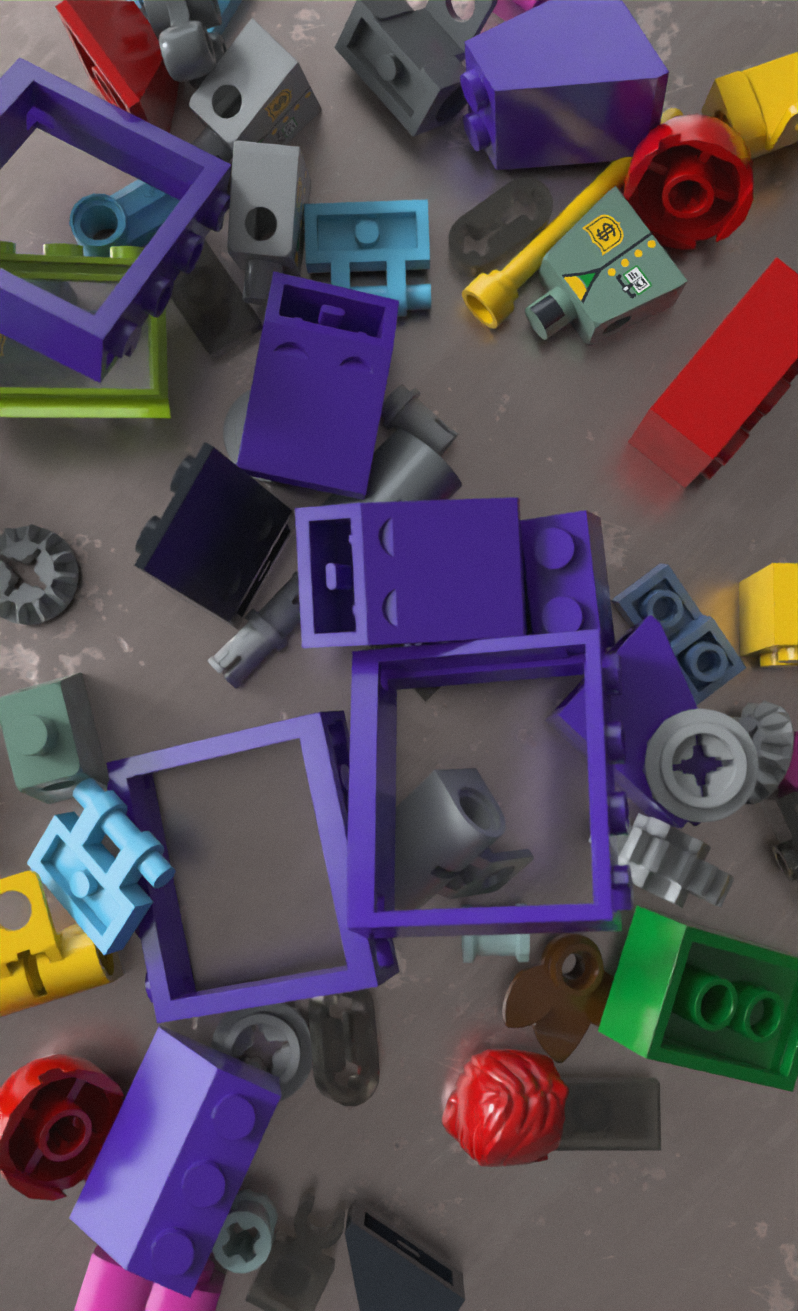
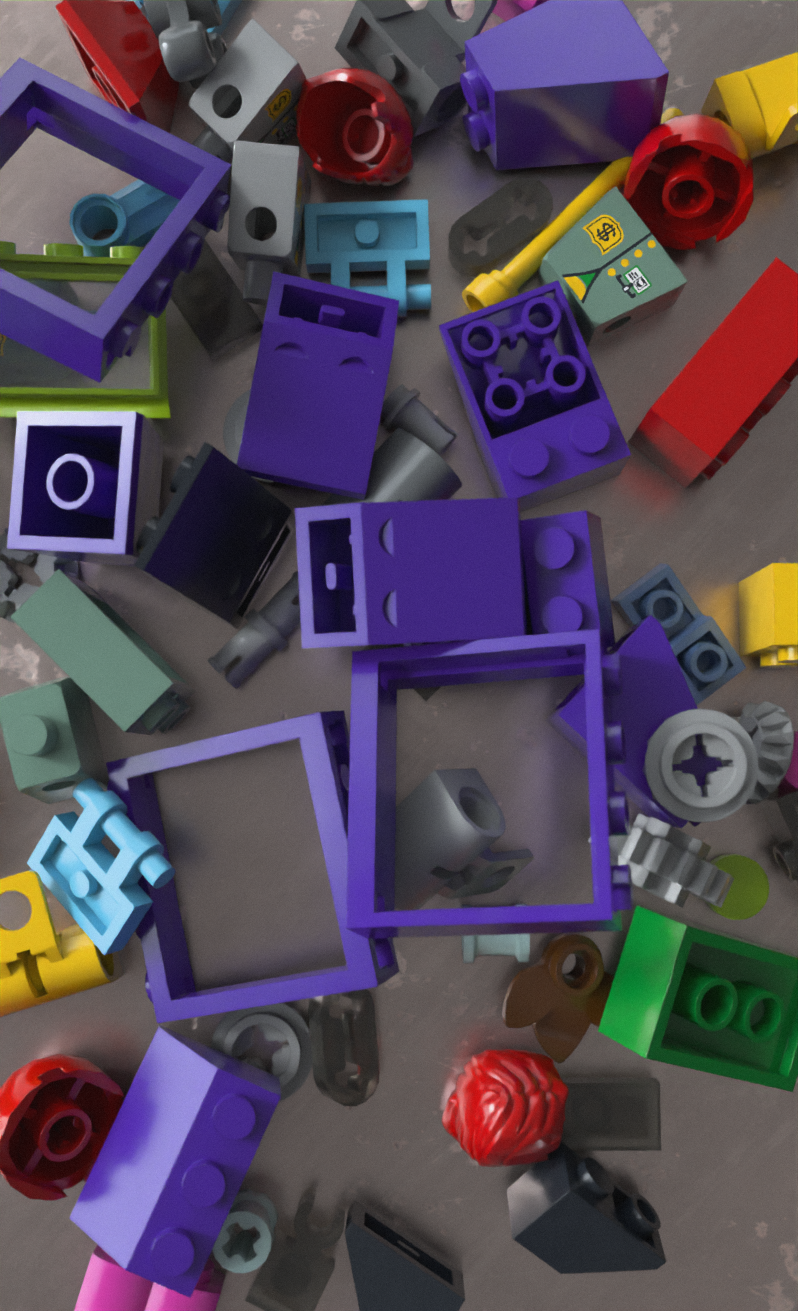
(84, 485): none -> slope
(104, 656): none -> sand green window
(355, 127): none -> red hair
(534, 398): none -> dark purple slope
(582, 1219): none -> black slope
(748, 890): none -> lime tile

